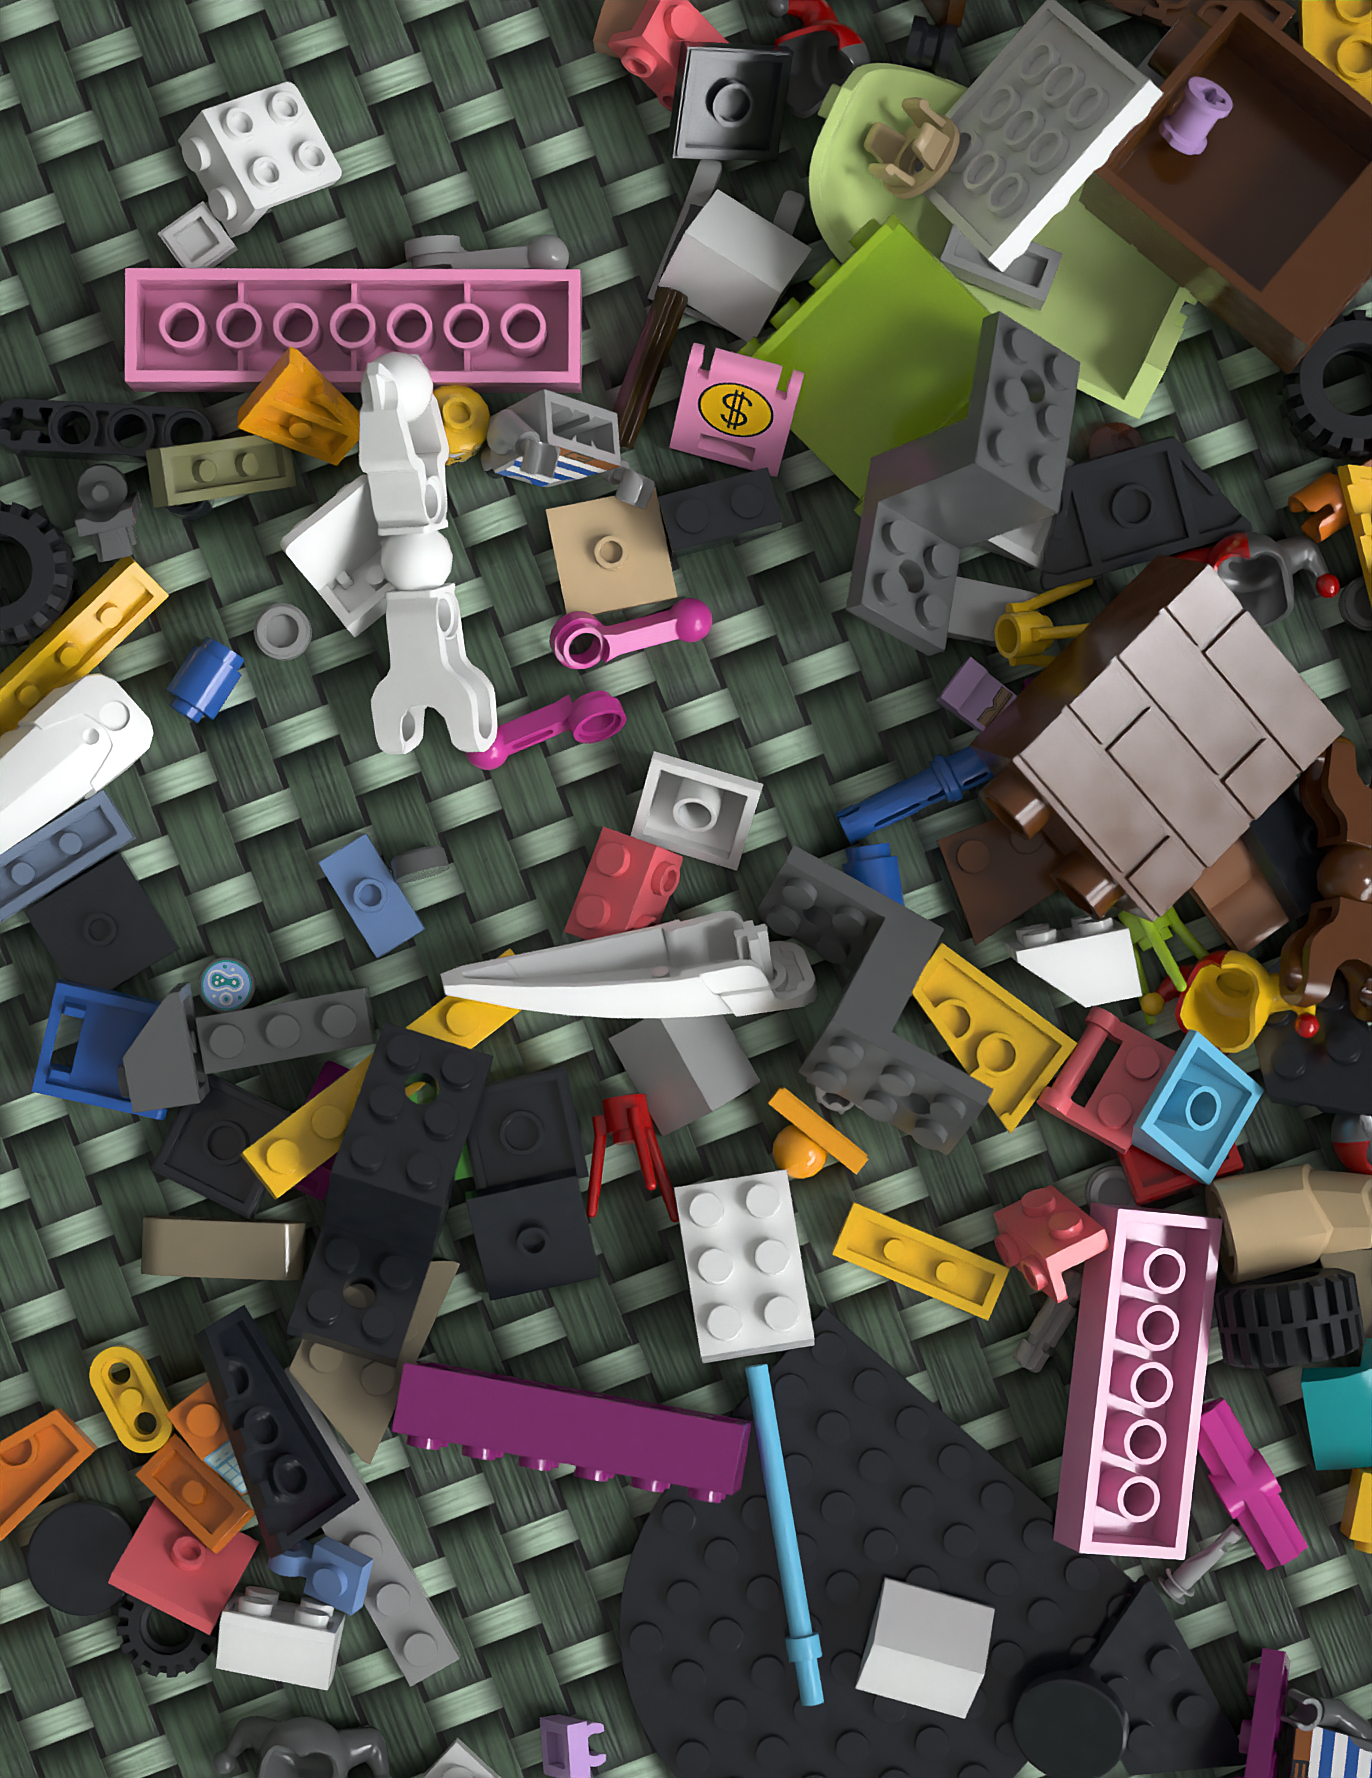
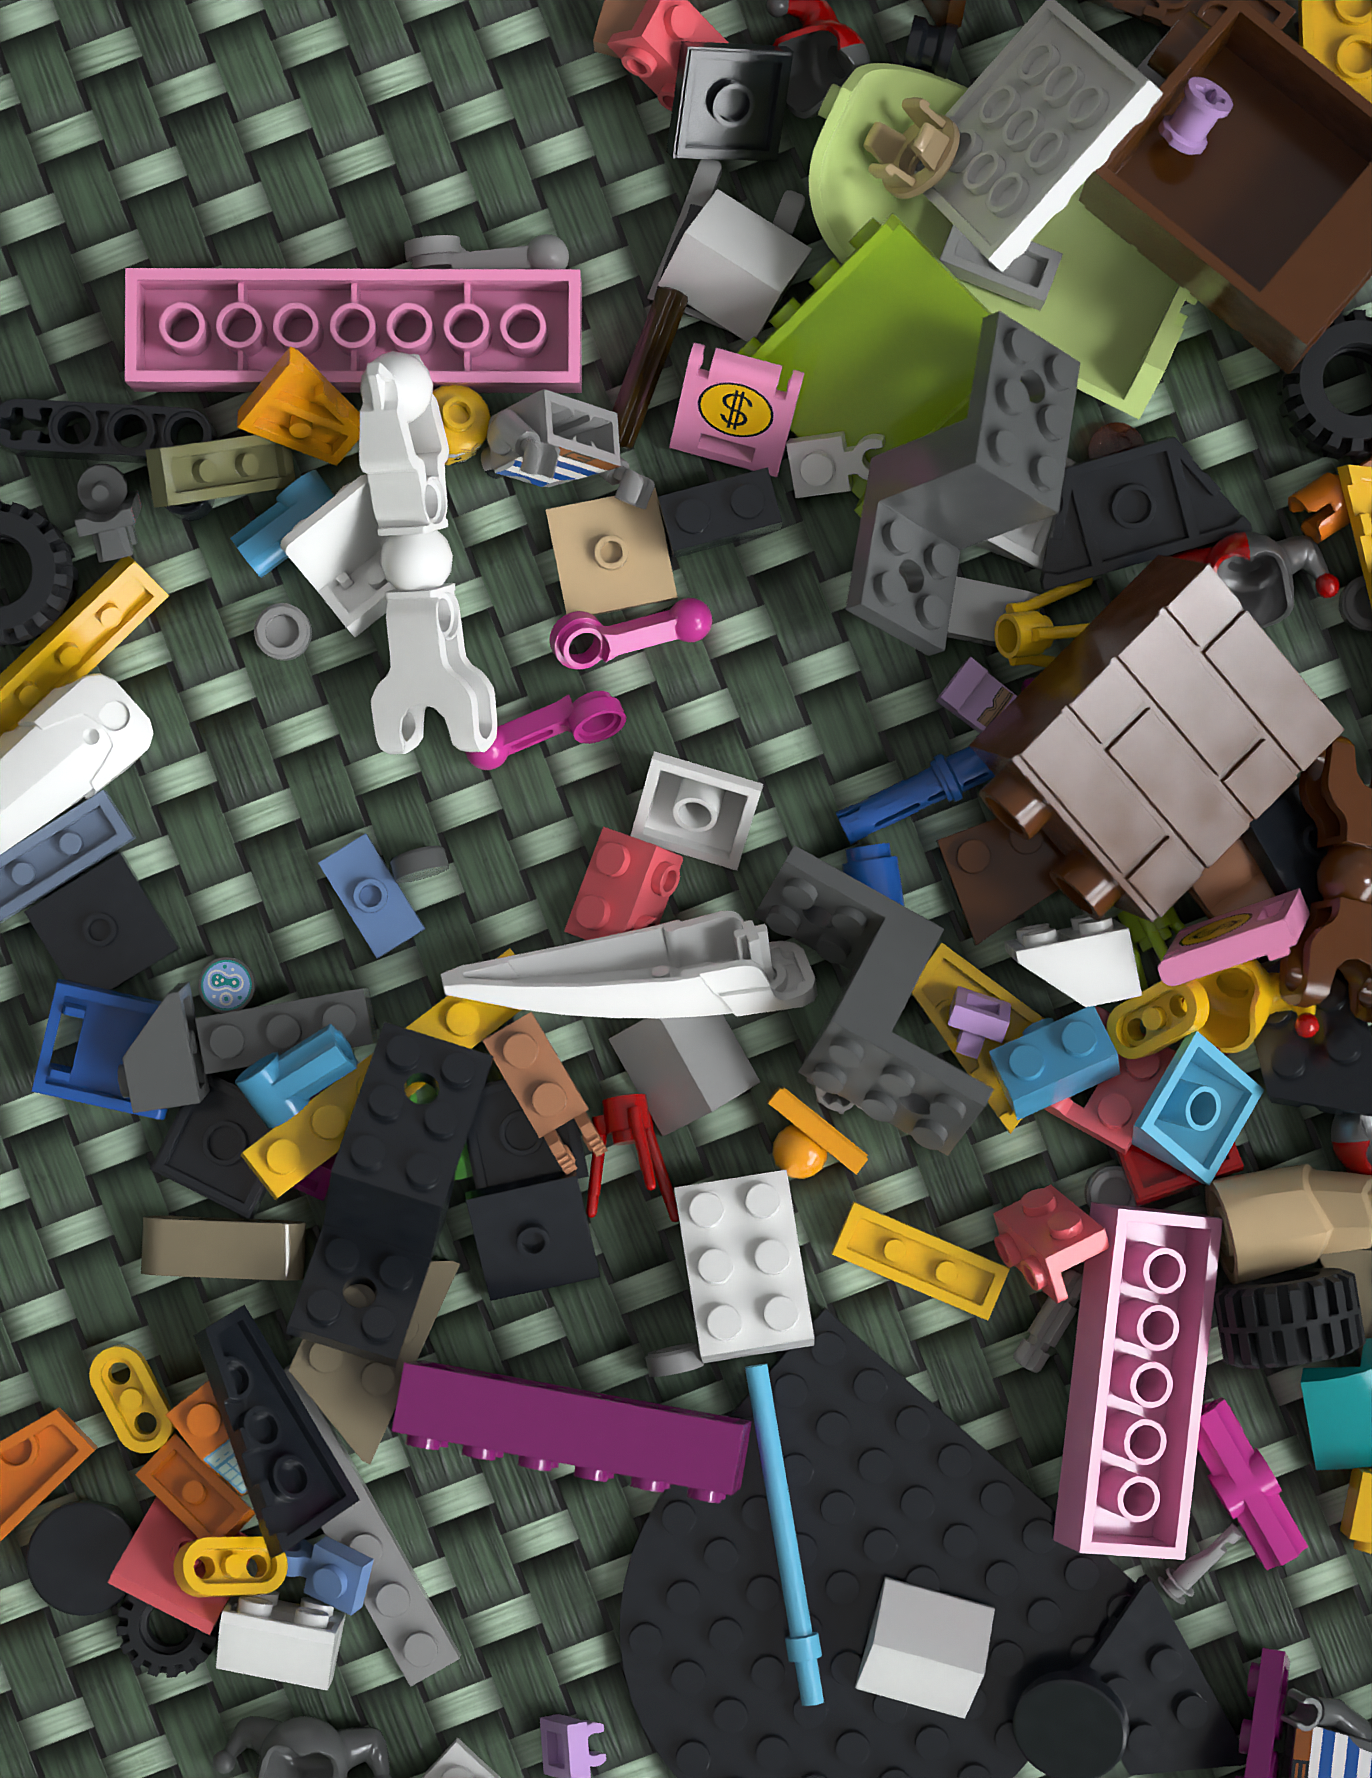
(198, 239): white tile -> none
(205, 680): blue brick -> none
(226, 1567): none -> yellow plate
(257, 154): white bracket -> none
(262, 537): none -> dark azure piece
(284, 1083): none -> dark azure piece
(542, 1086): none -> nougat hinge
(674, 1360): none -> light grey tile
(826, 464): none -> white plate
(977, 1018): none -> lavender tile
(1054, 1061): none -> dark azure brick
(1162, 1016): none -> yellow plate
(1235, 938): none -> bright pink container

